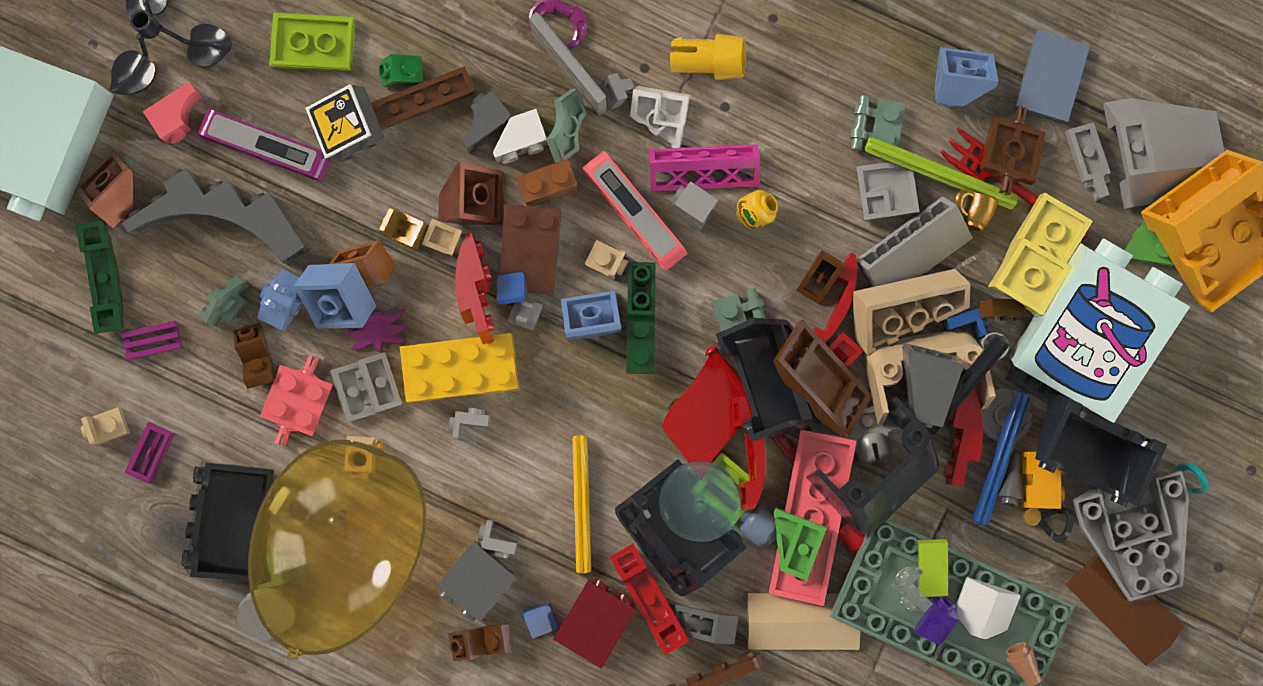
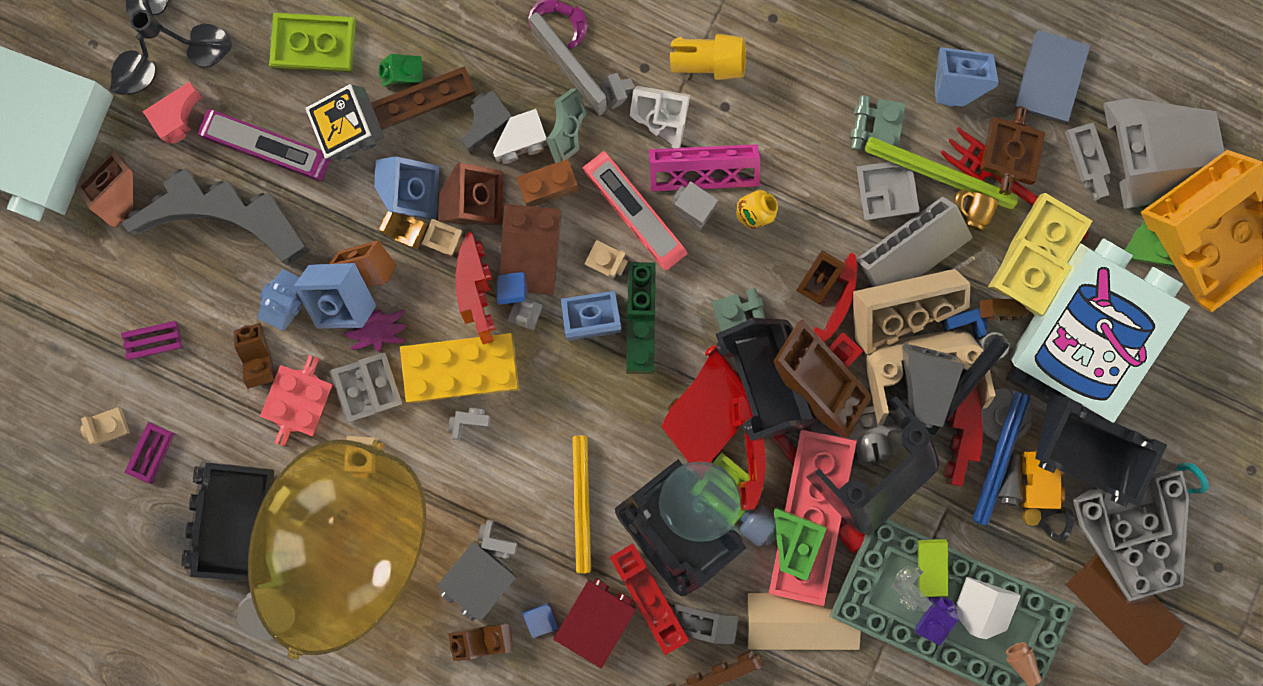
(102, 276): dark green slope -> none
(225, 302): sand green plate -> none
(408, 186): none -> medium blue slope

